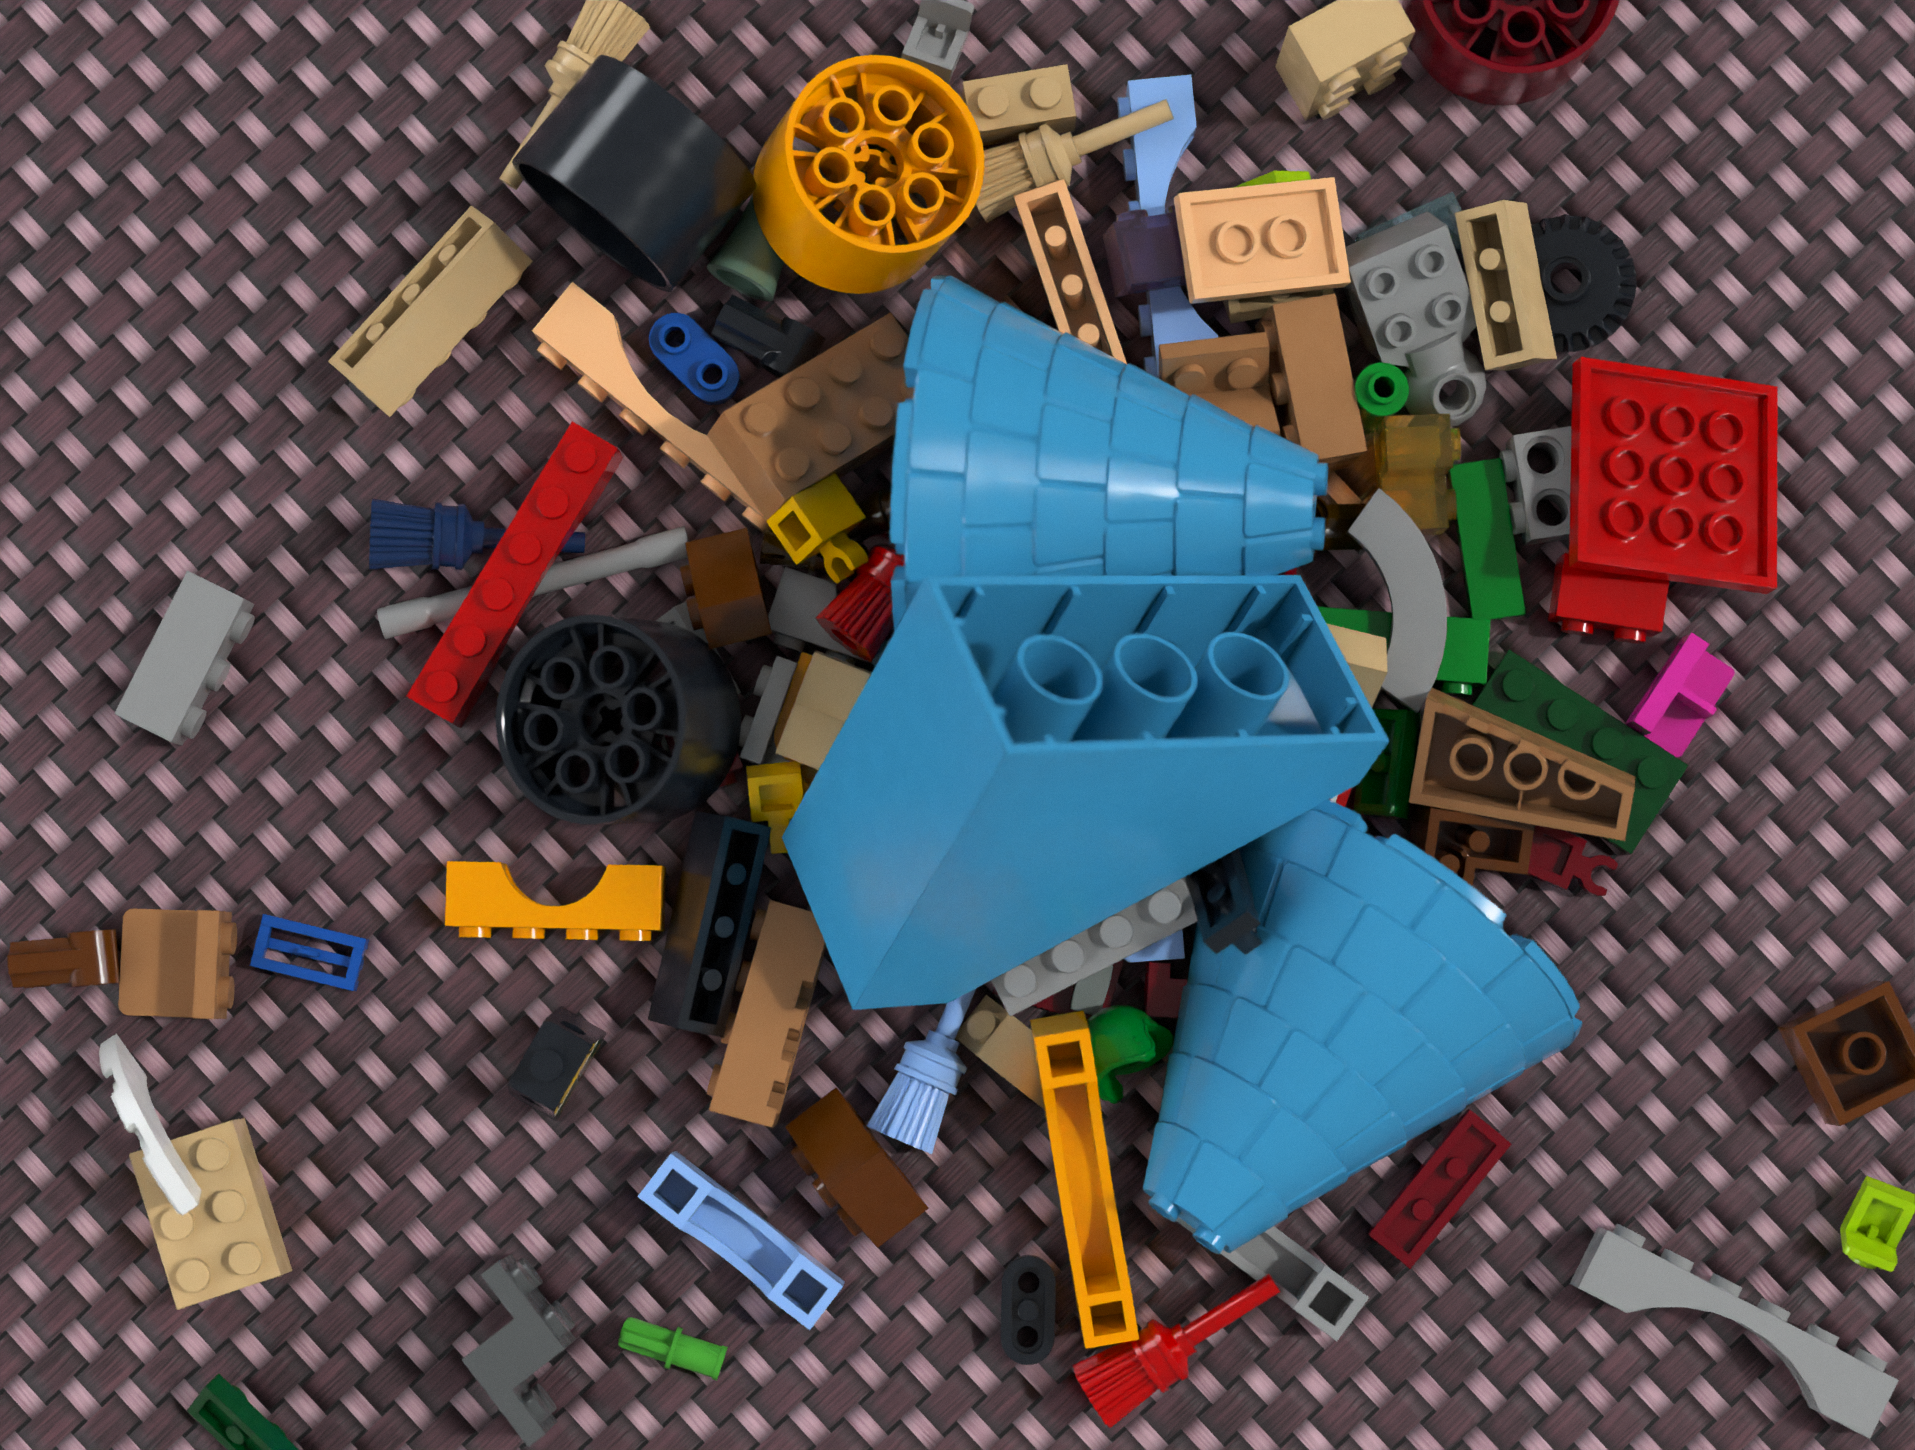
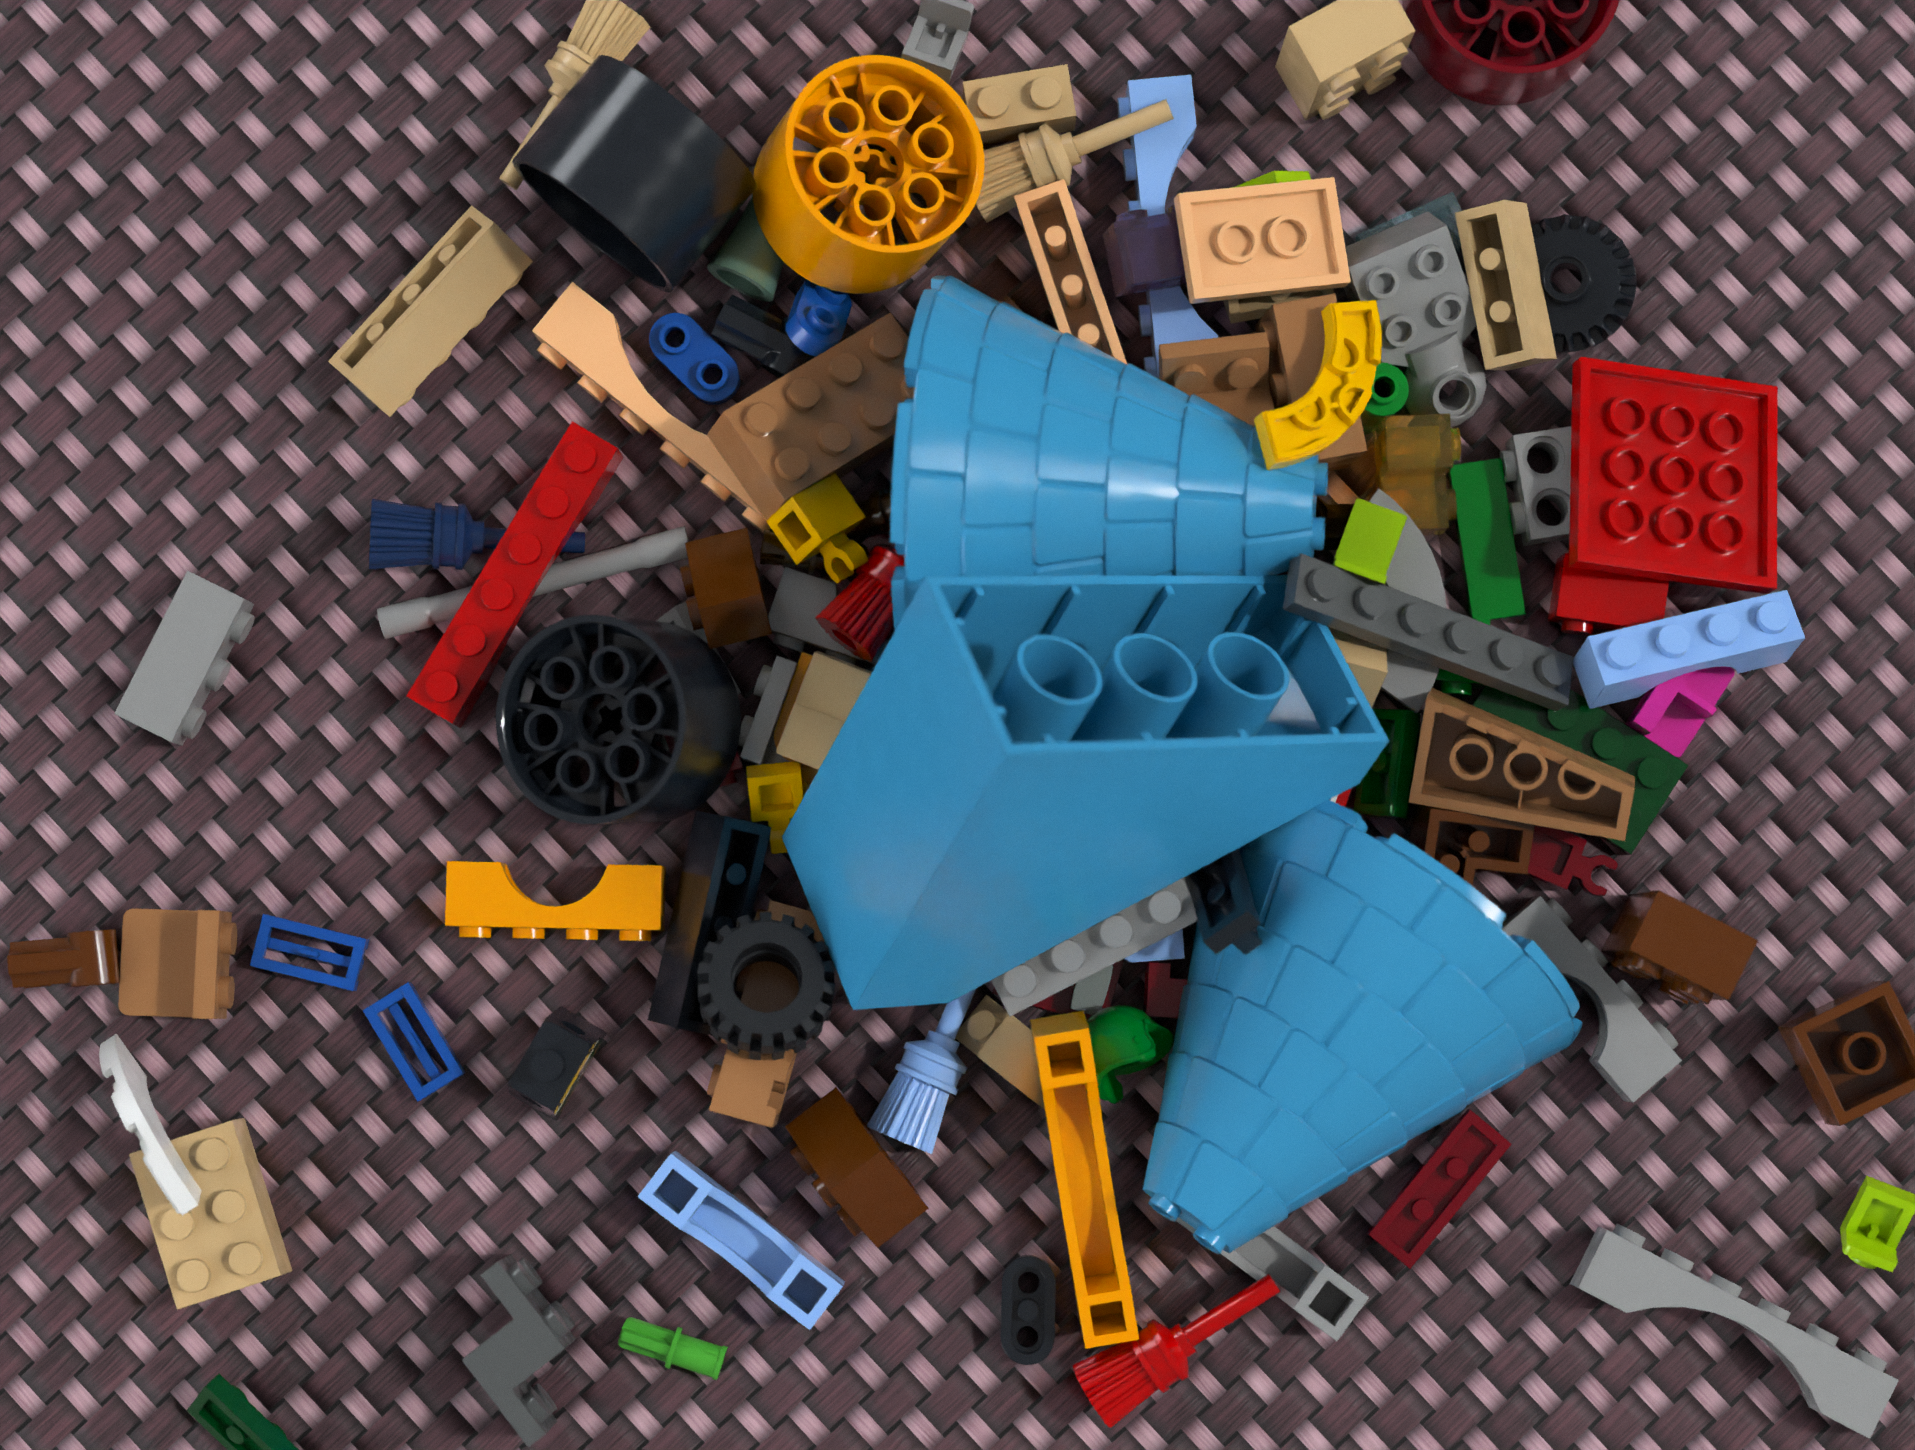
(438, 1079): none -> blue tile
(776, 943): none -> black tyre
(817, 318): none -> blue plate
(1337, 394): none -> yellow tile
(1369, 540): none -> lime bracket
(1427, 632): none -> dark grey plate
(1628, 1048): none -> light grey arch
(1641, 656): none -> light blue arch
(1678, 946): none -> reddish brown brick

